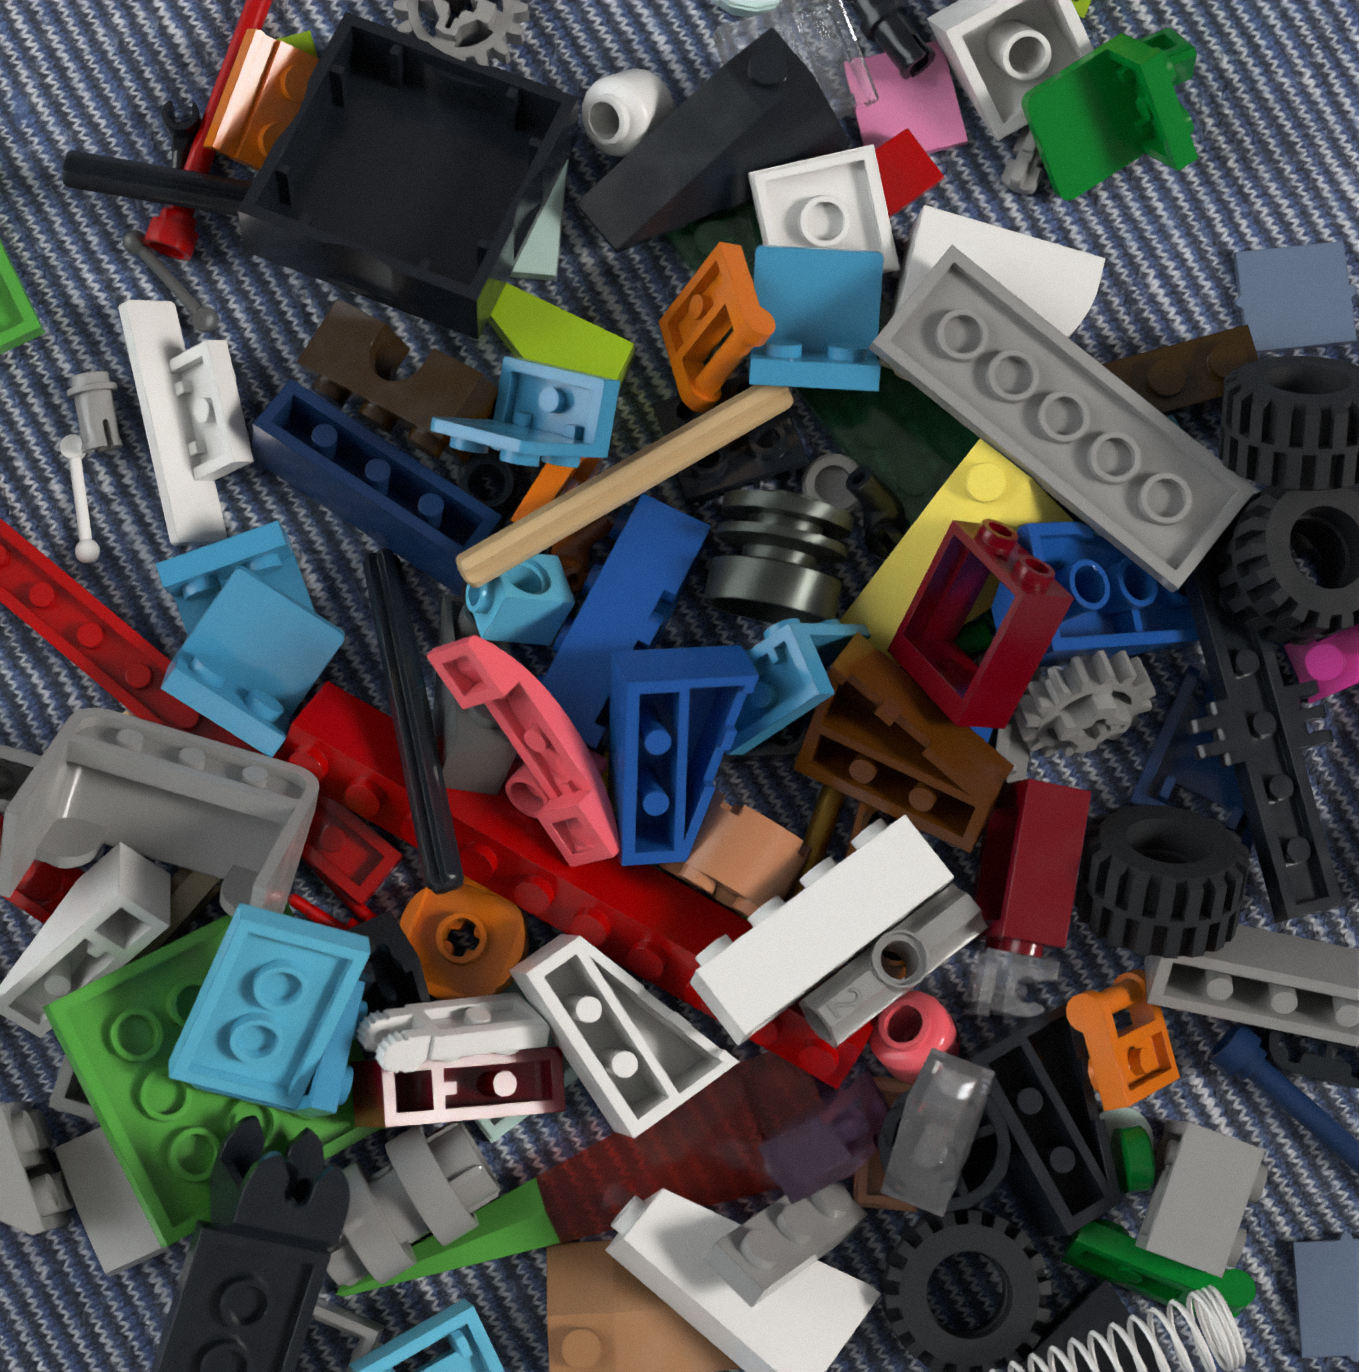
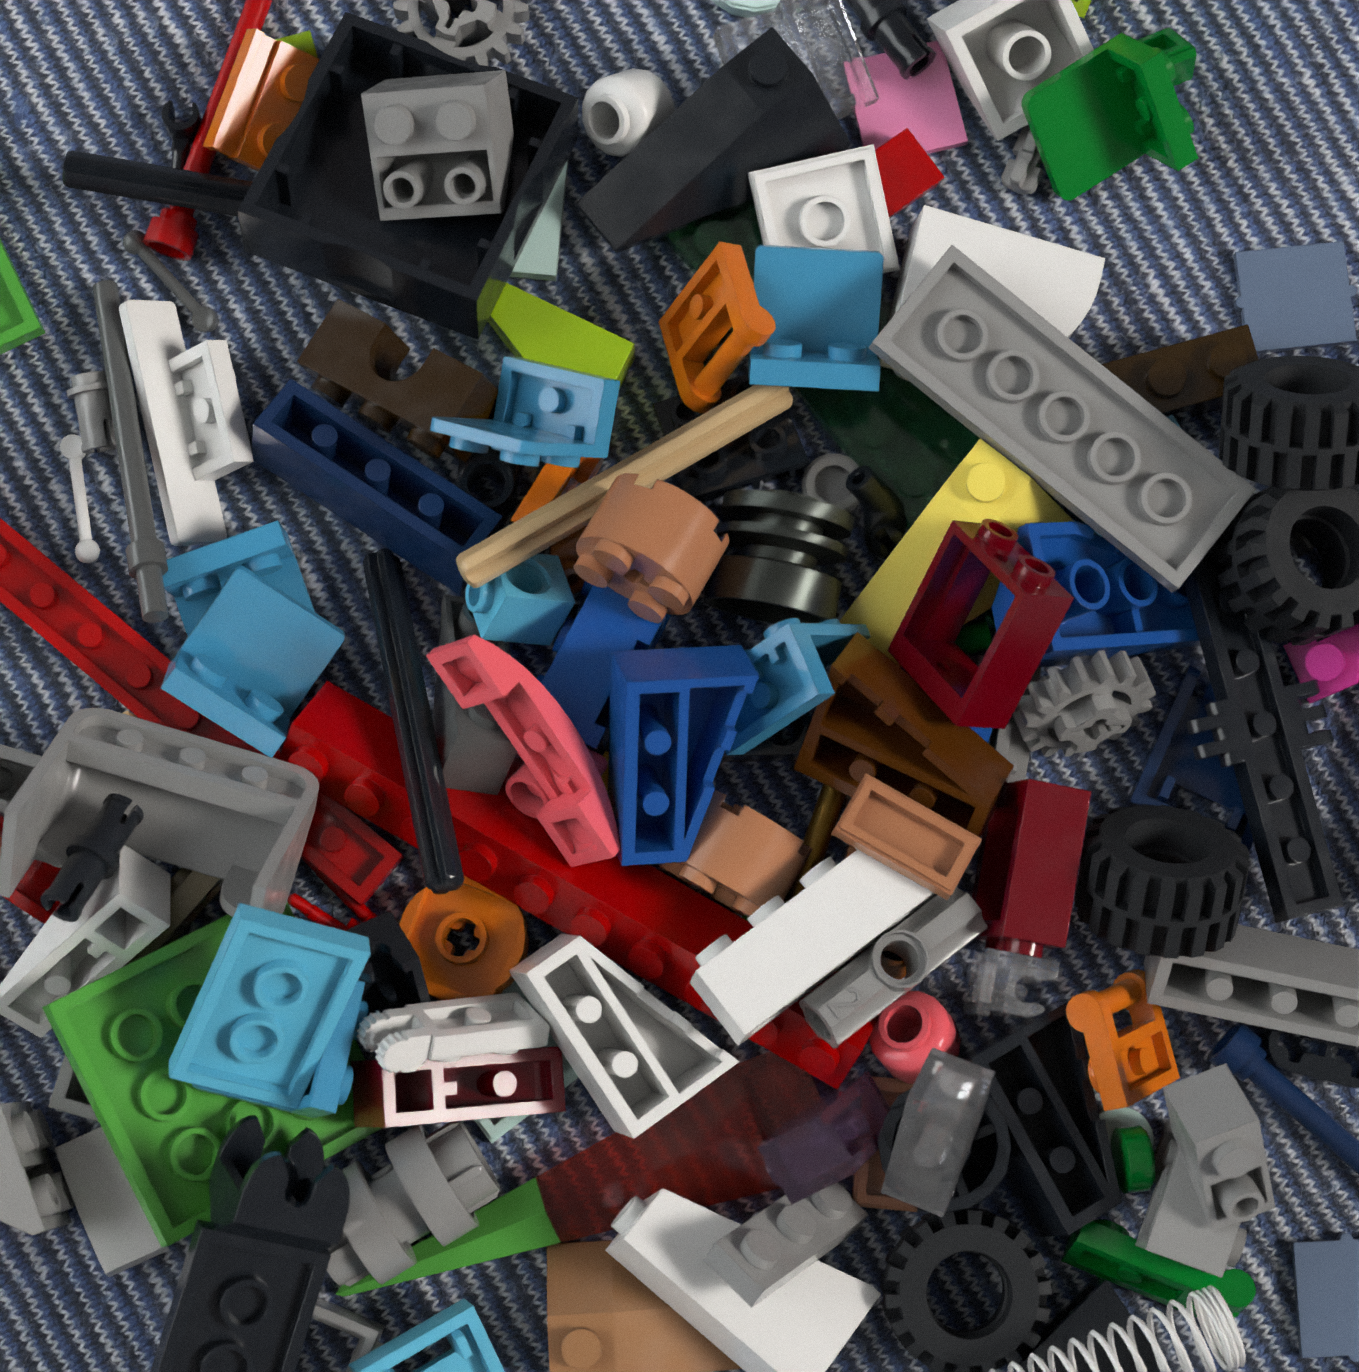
(92, 857): none -> black pin
(145, 553): none -> dark grey bar
(440, 144): none -> light grey slope
(650, 547): none -> nougat brick
(906, 836): none -> nougat tile
(1220, 1146): none -> light grey slope

